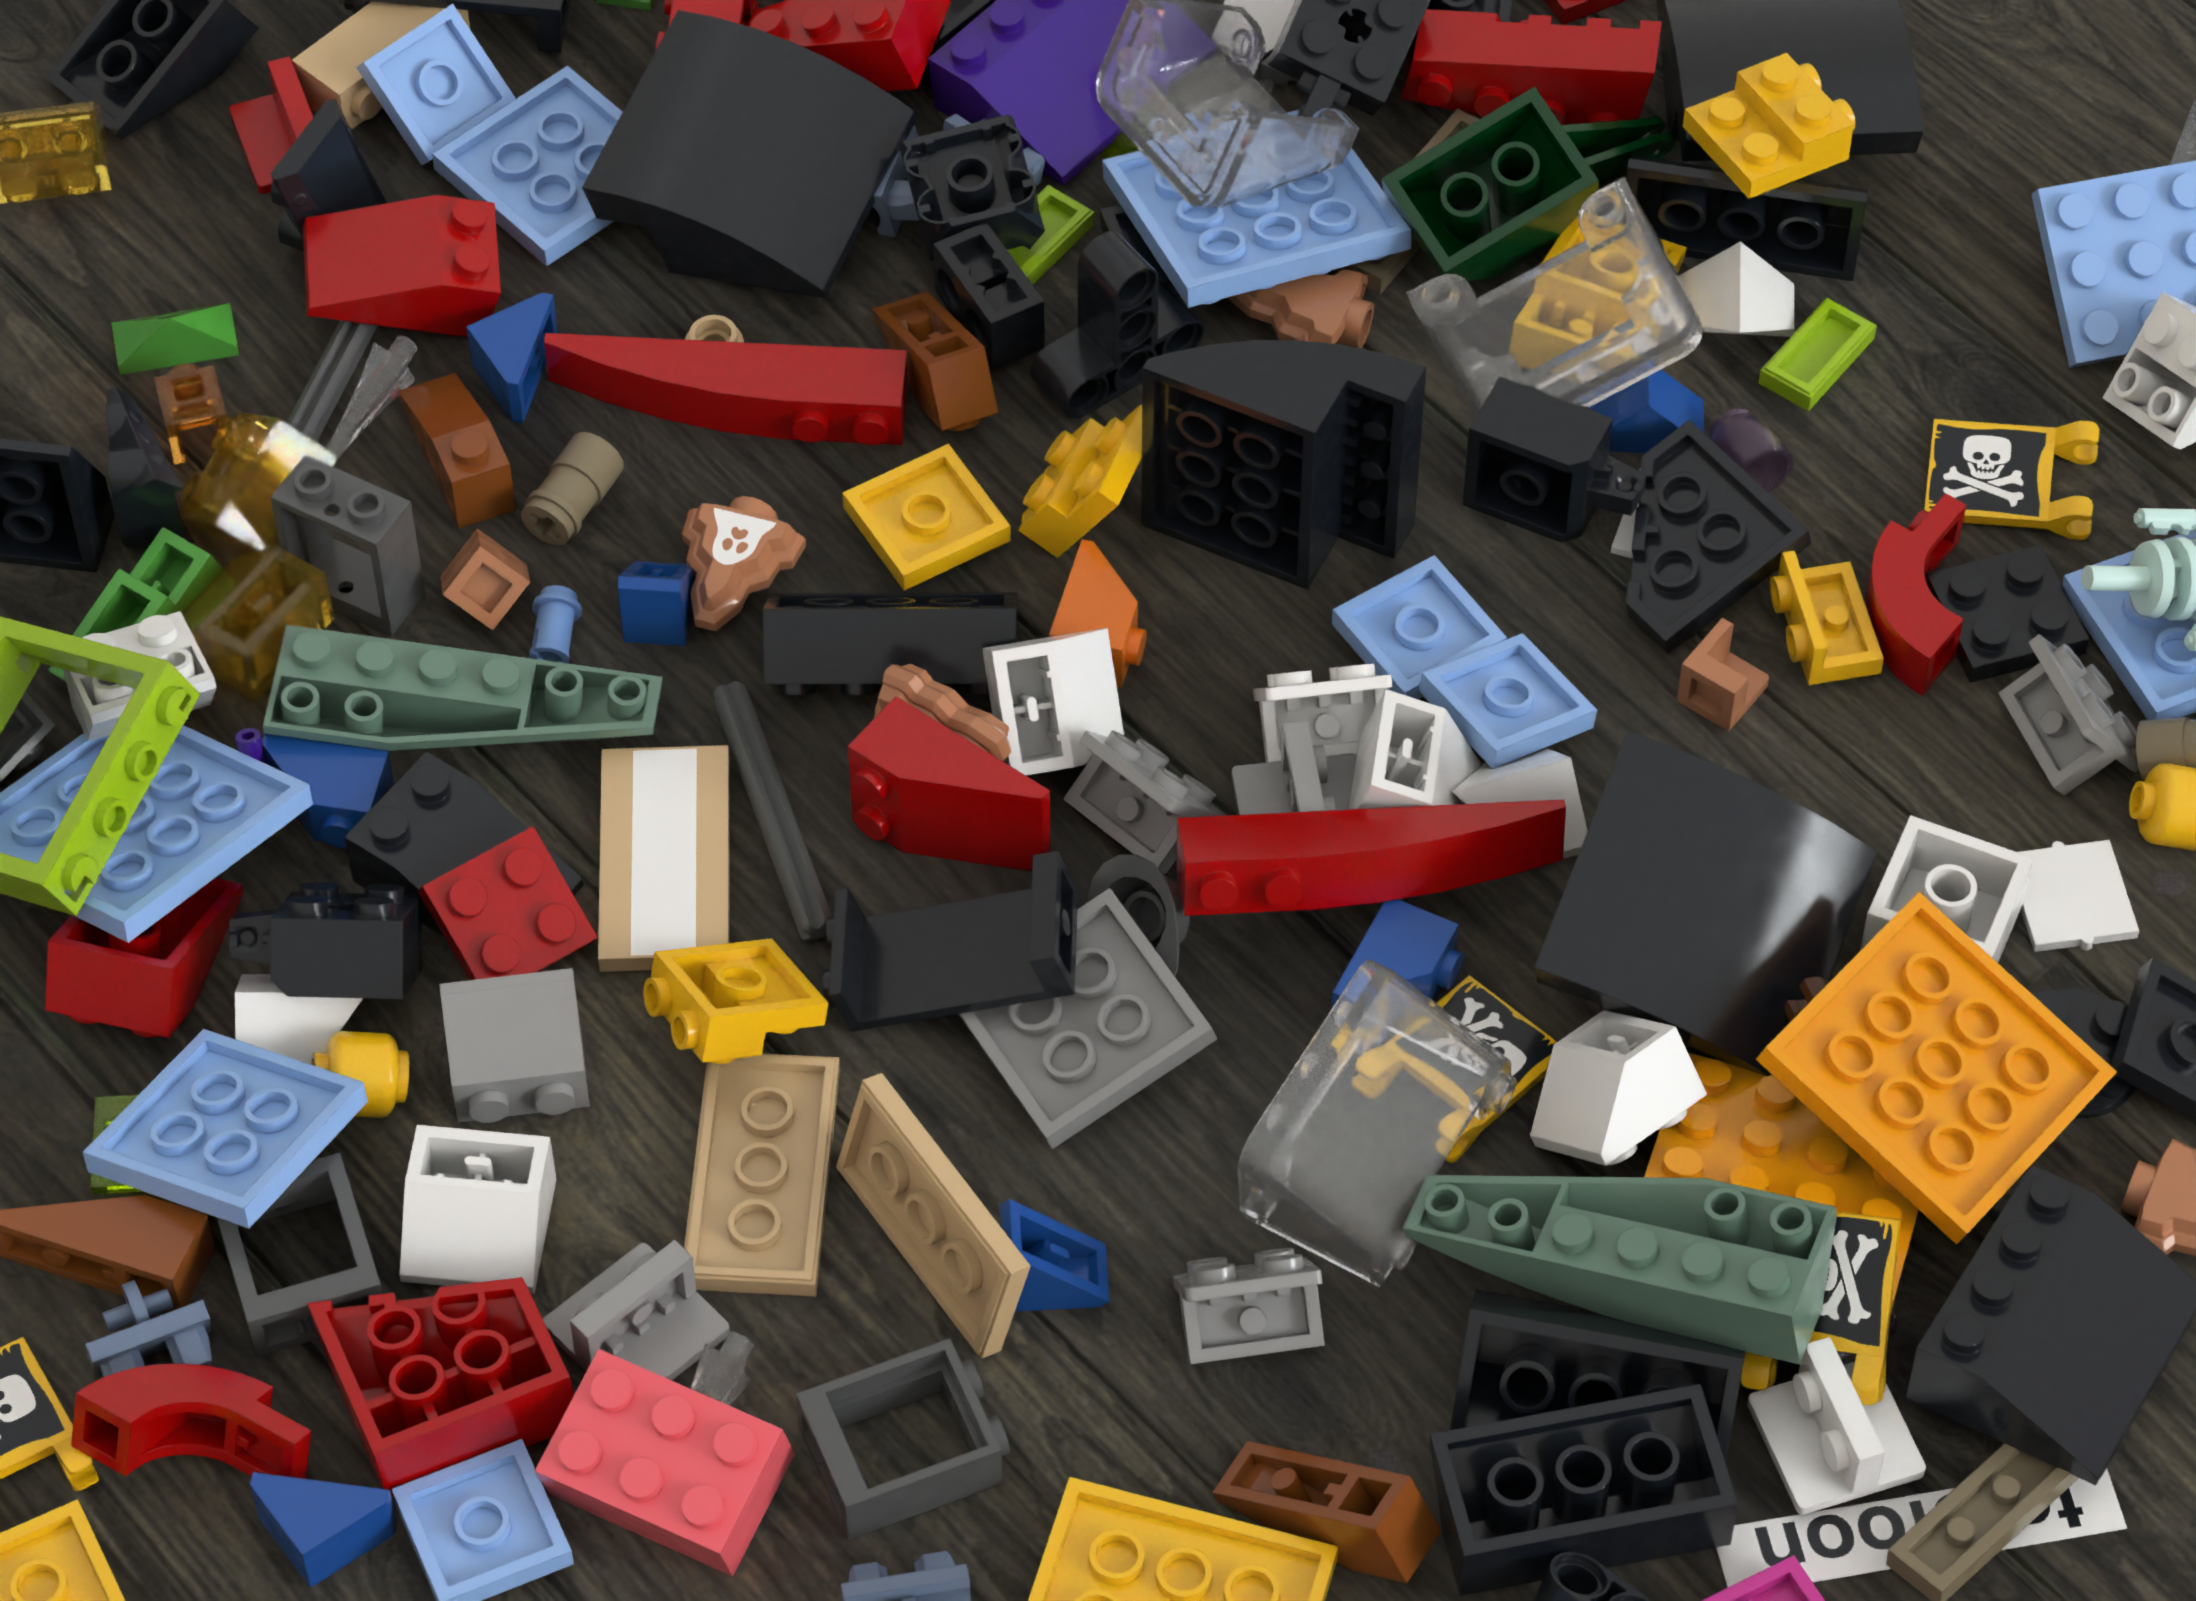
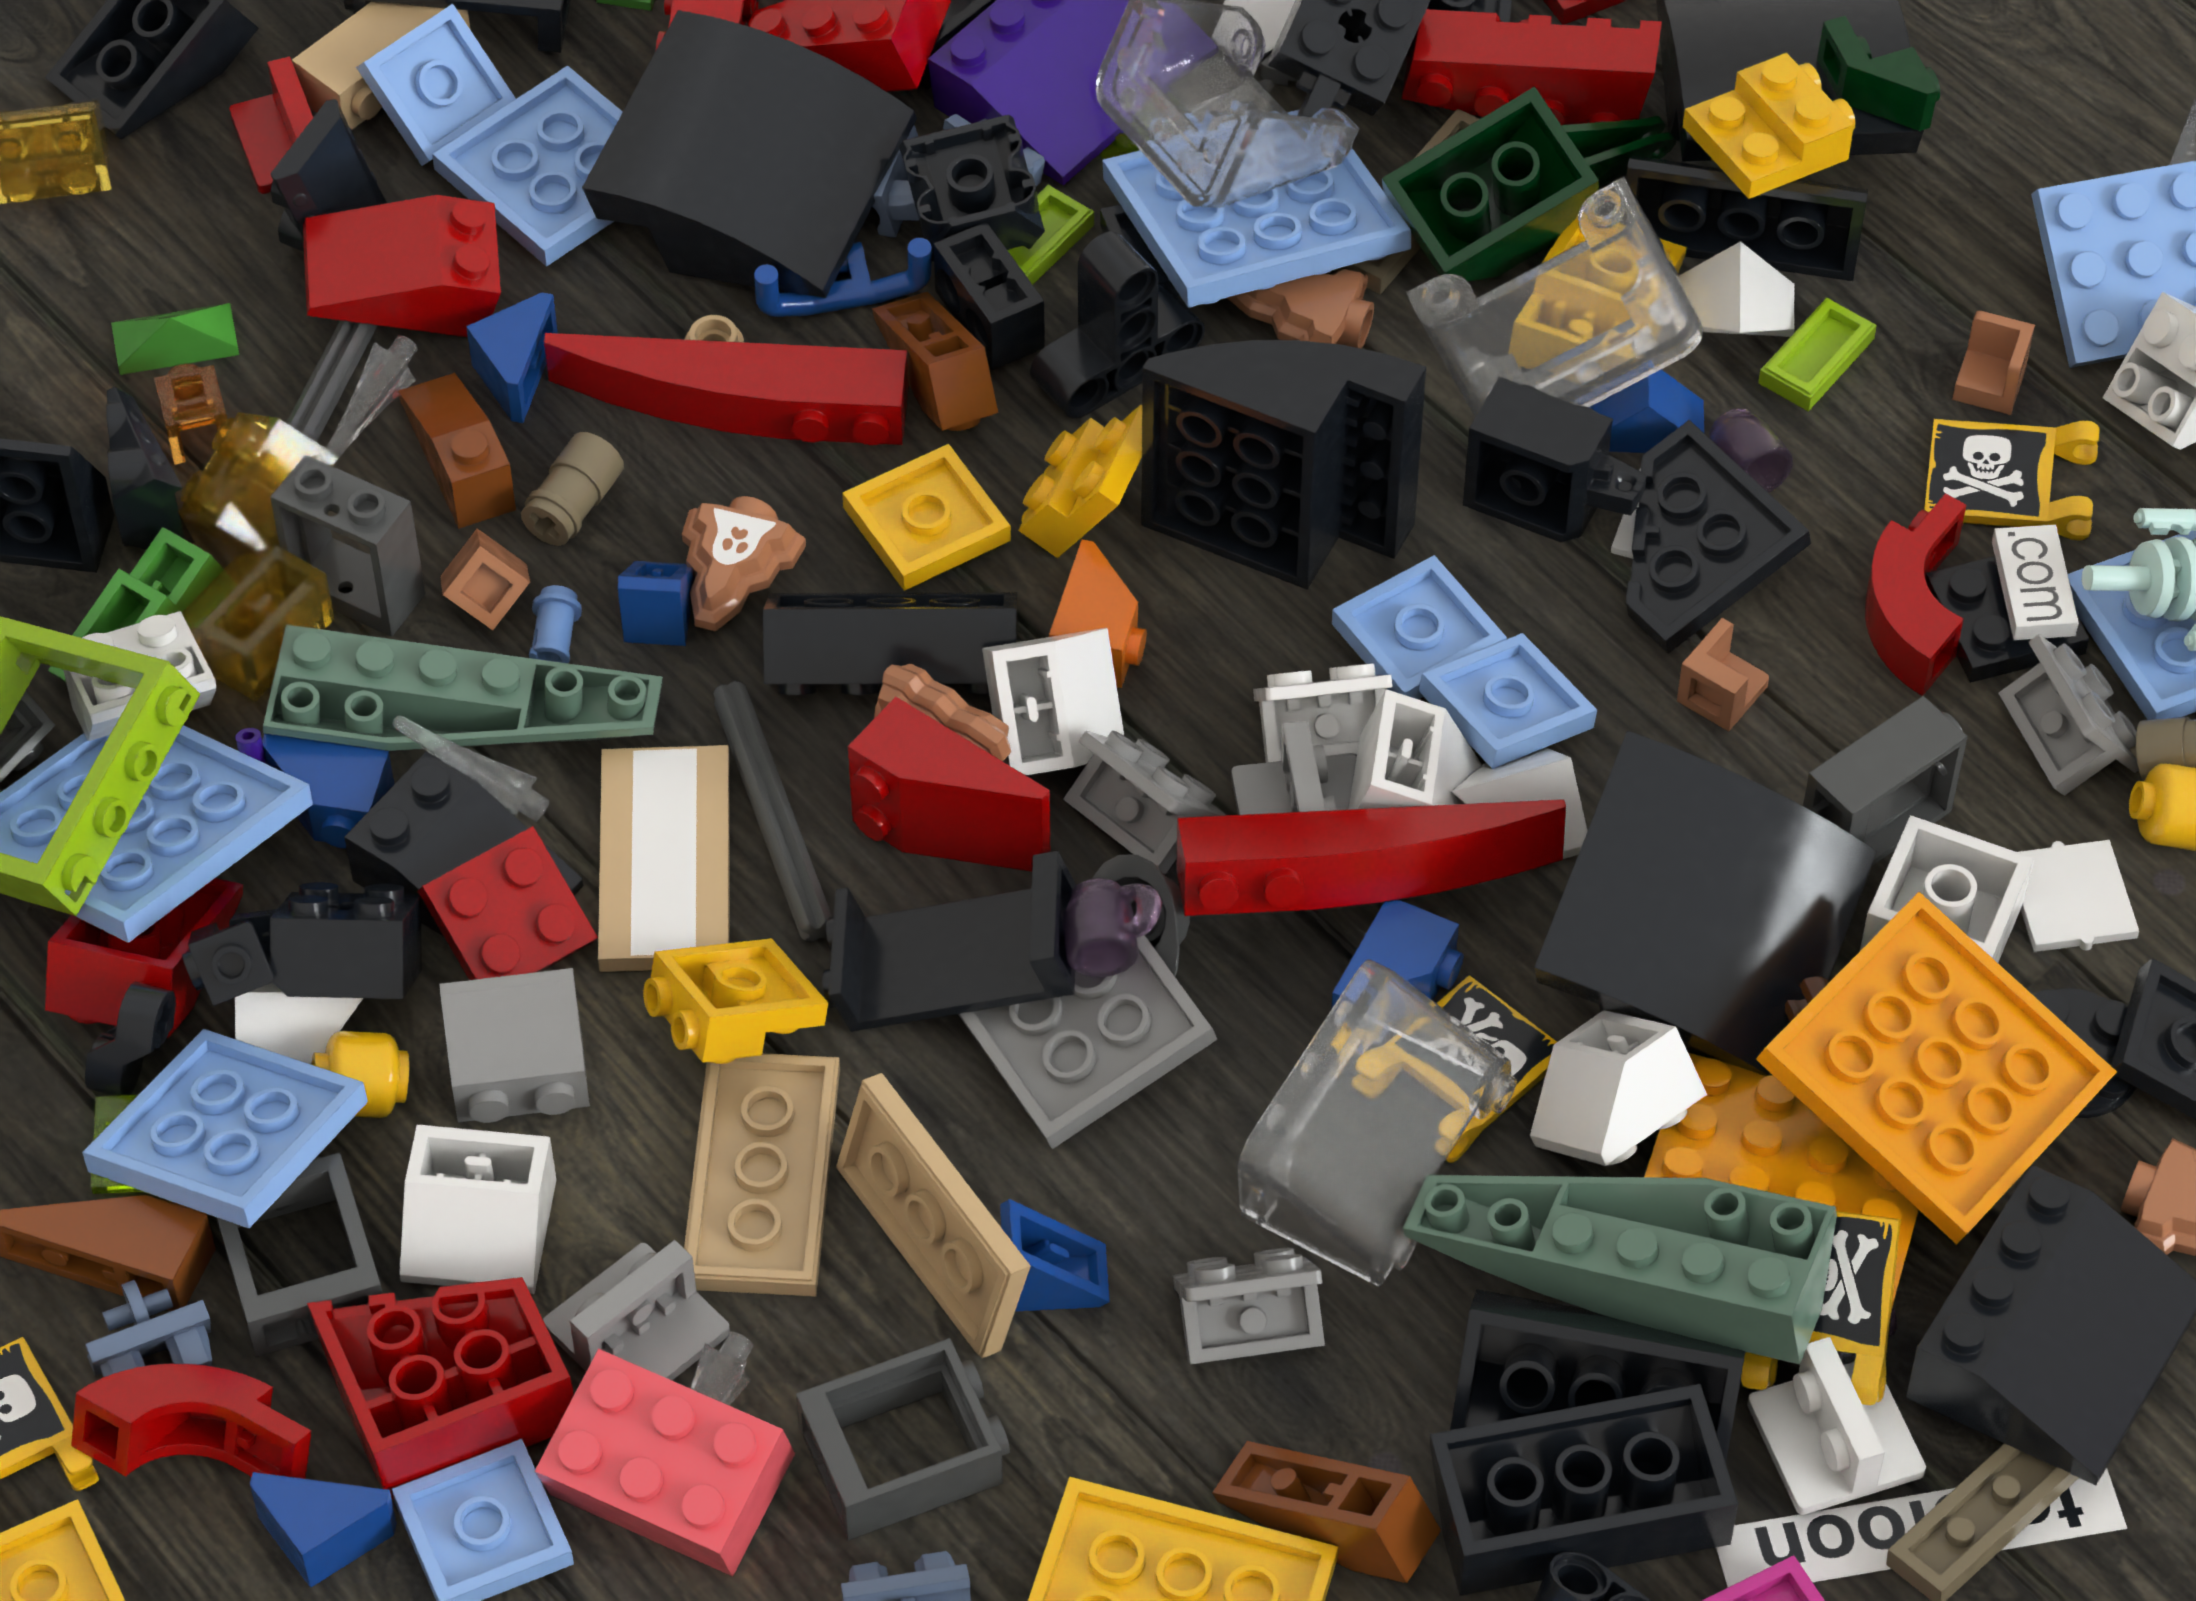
(141, 1026): none -> black piece
(227, 961): none -> black bracket
(503, 782): none -> clear piece
(847, 293): none -> blue piece
(1102, 925): none -> clear purple piece
(1825, 621): yellow bracket -> none
(1885, 86): none -> dark green slope
(1889, 774): none -> dark grey window
(1994, 362): none -> nougat panel
(2035, 582): none -> white tile

